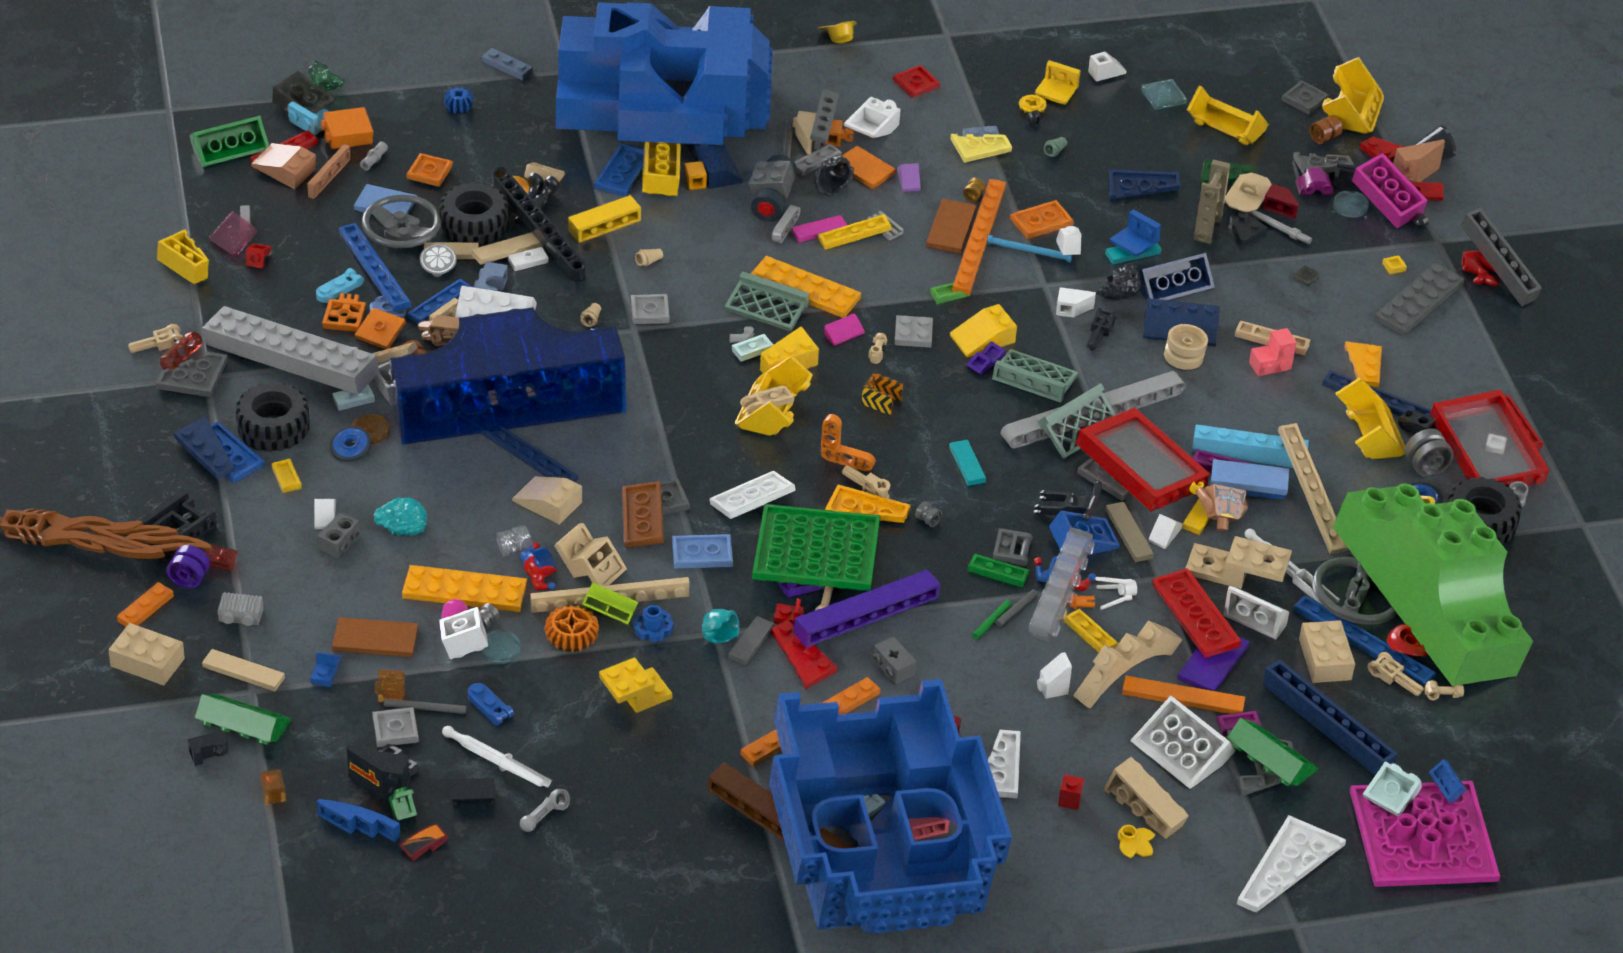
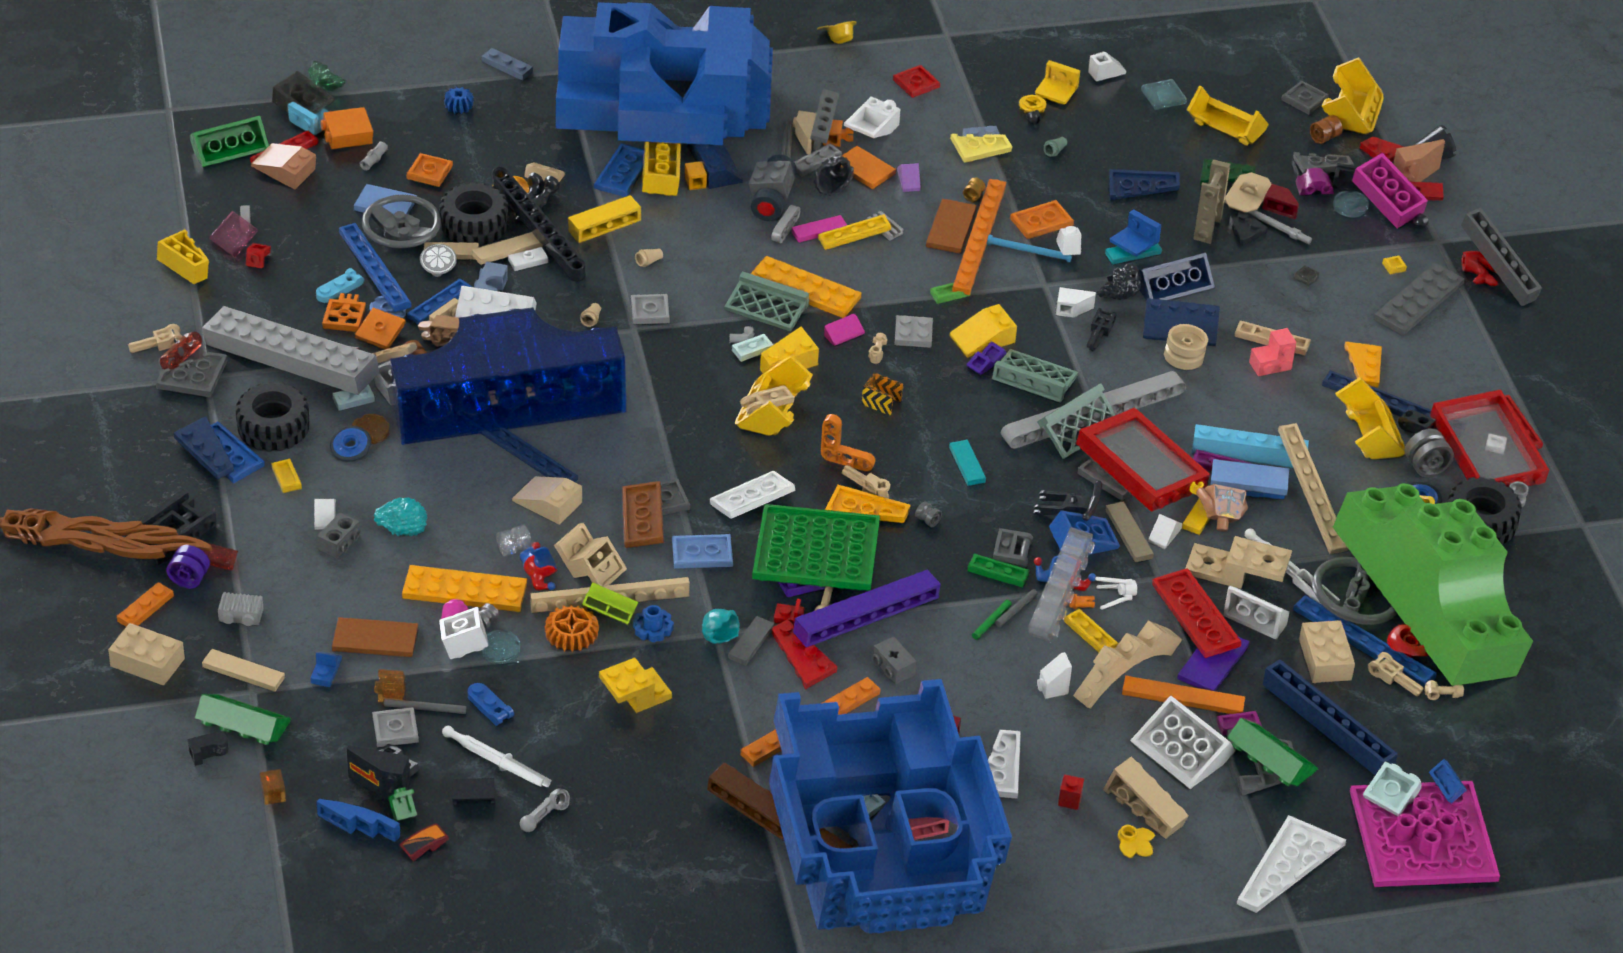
(329, 171): nougat tile -> none

